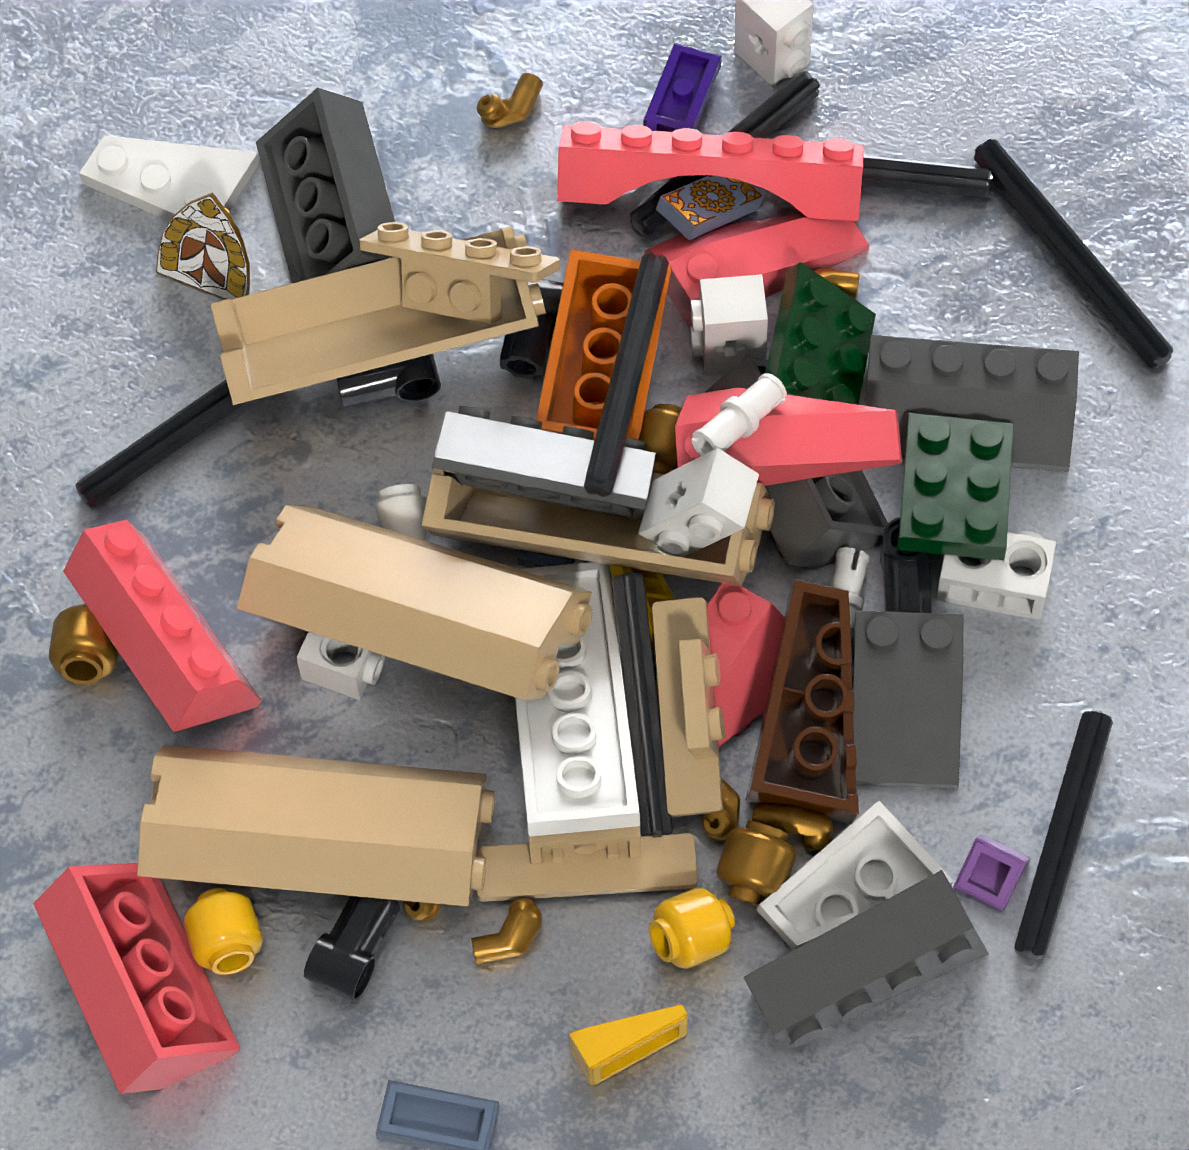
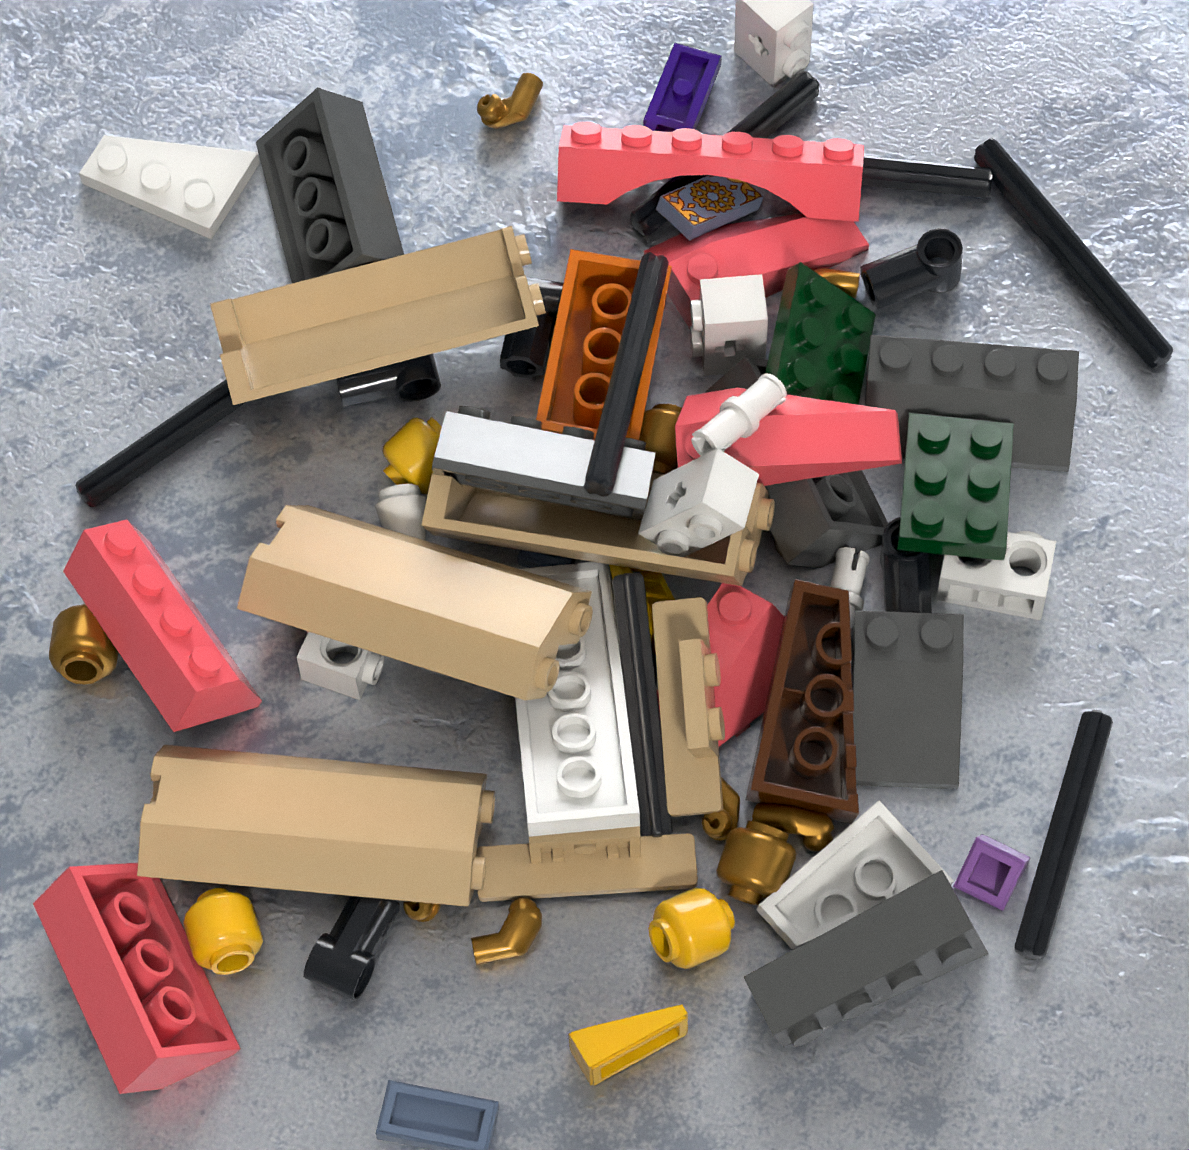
(205, 249): shield -> none
(412, 453): none -> yellow head
(456, 274): tan bracket -> none
(911, 272): none -> black piece

